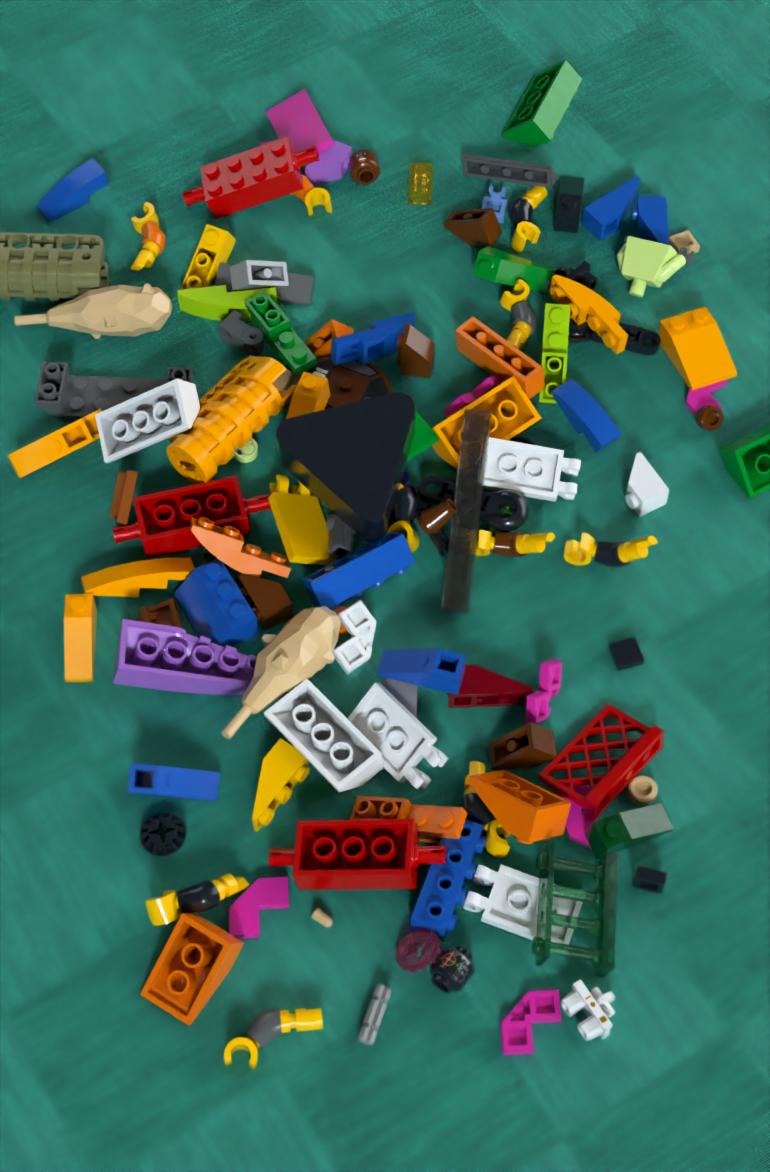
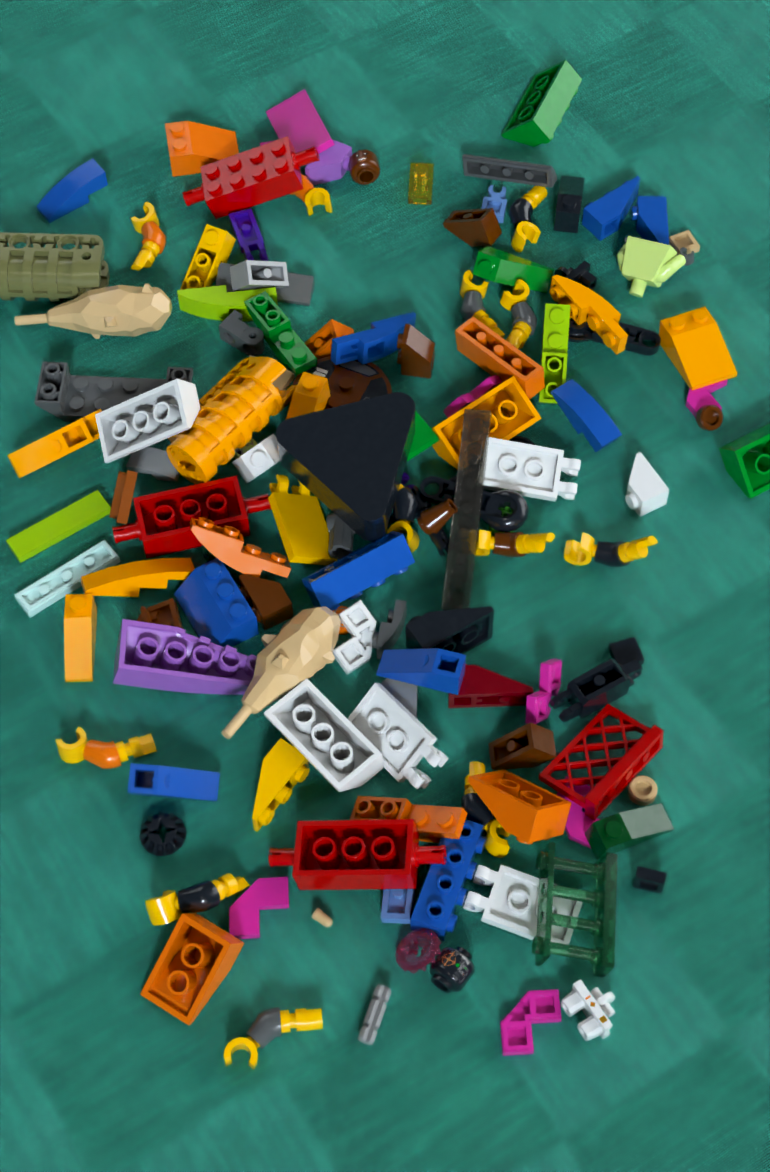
(58, 526): none -> lime tile
(65, 578): none -> light aqua tile
(104, 754): none -> yellow piece
(153, 462): none -> light grey slope
(197, 145): none -> orange slope
(247, 234): none -> dark purple hinge
(258, 459): none -> white slope
(390, 630): none -> dark grey slope
(397, 905): none -> medium blue plate
(451, 629): none -> black slope
(473, 304): none -> piece
(596, 688): none -> black hinge

